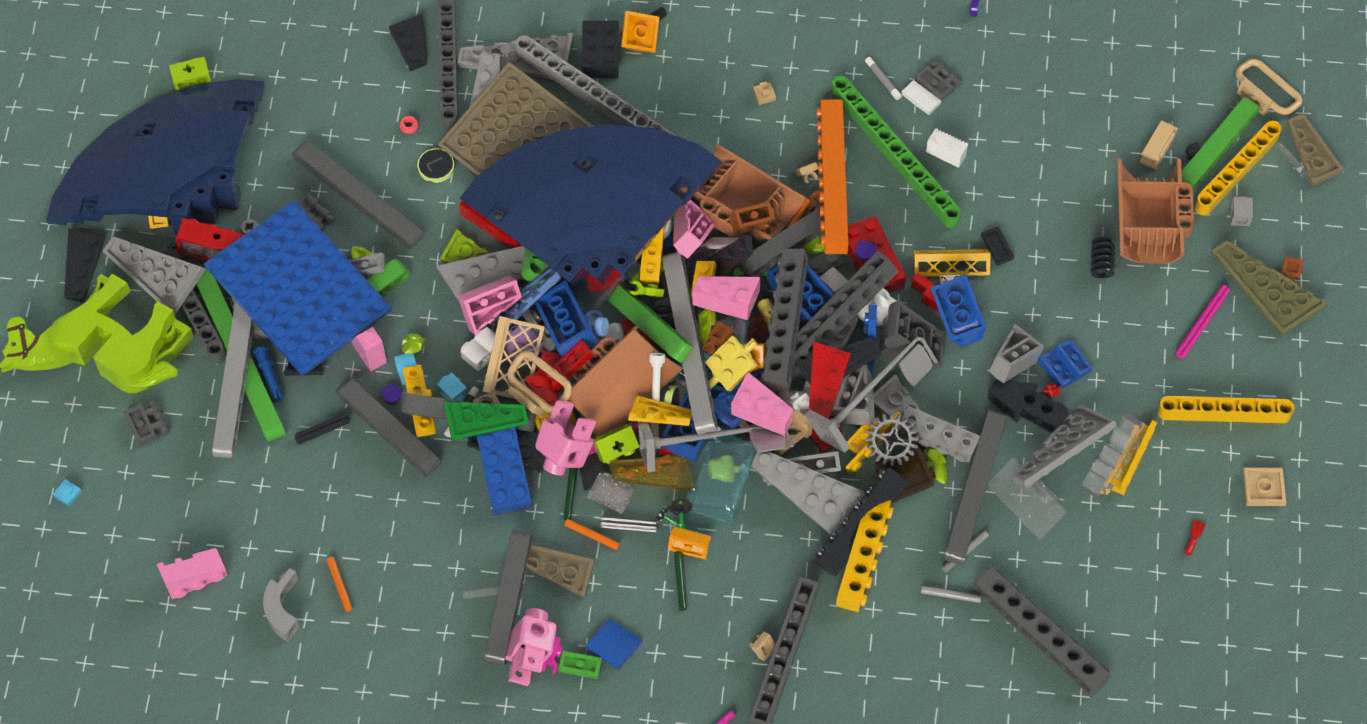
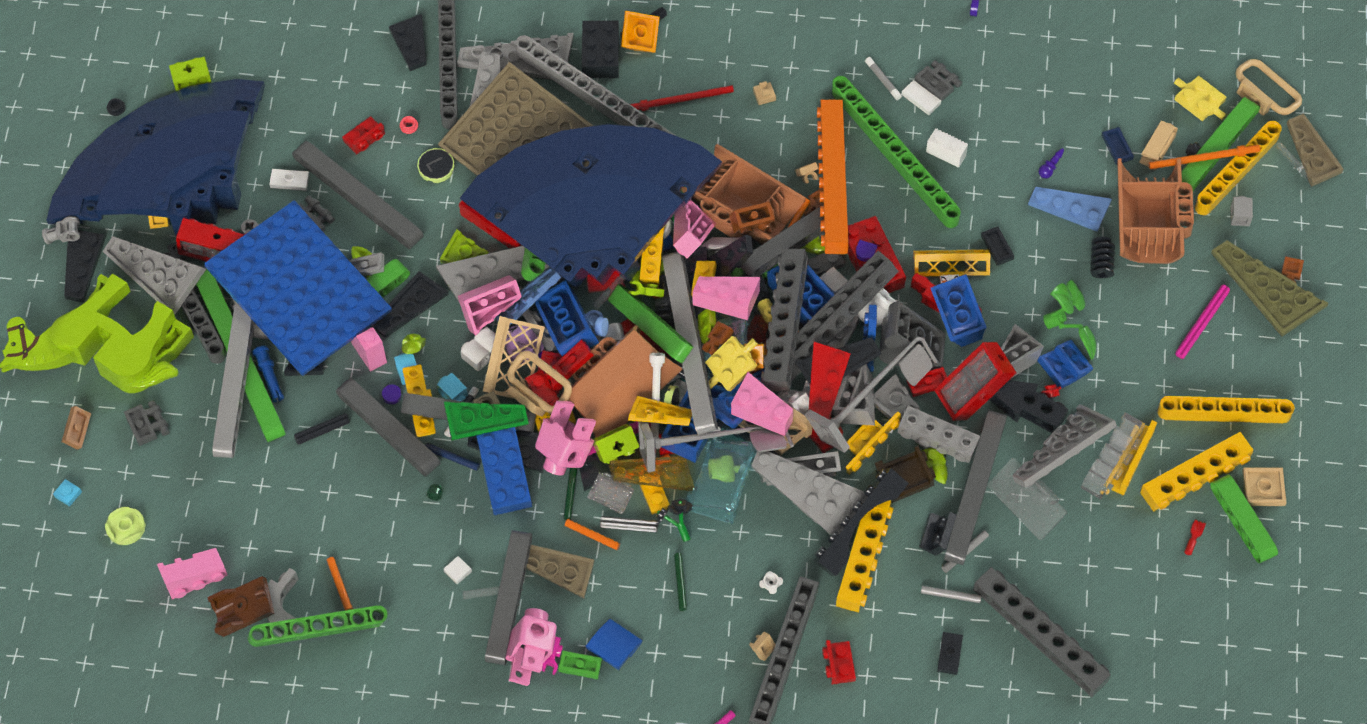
(63, 231): none -> light grey connector
(76, 427): none -> medium nougat plate
(115, 107): none -> black plate
(125, 526): none -> yellowish green tile
(255, 606): none -> reddish brown piece
(289, 179): none -> white plate
(310, 632): none -> bright green beam
(364, 135): none -> red bracket
(409, 303): none -> black wing
(434, 492): none -> clear green hinge
(453, 457): none -> dark blue bar
(457, 570): none -> white tile
(644, 105): none -> red bar
(655, 498): none -> yellow plate
(689, 542): light orange slope -> none
(770, 576): none -> white plate
(840, 662): none -> red bracket
(908, 444): light grey gear -> none
(928, 382): none -> red plate
(937, 533): none -> black bracket
(950, 653): none -> black plate
(975, 381): none -> brick
(1046, 170): none -> dark purple bar
(1070, 296): none -> bright green plant
(1074, 207): none -> medium blue wing
(1117, 145): none -> dark blue tile
(1200, 98): none -> light yellow plate
(1235, 445): none -> yellow brick
(1239, 151): none -> orange bar
(1244, 518): none -> bright green beam

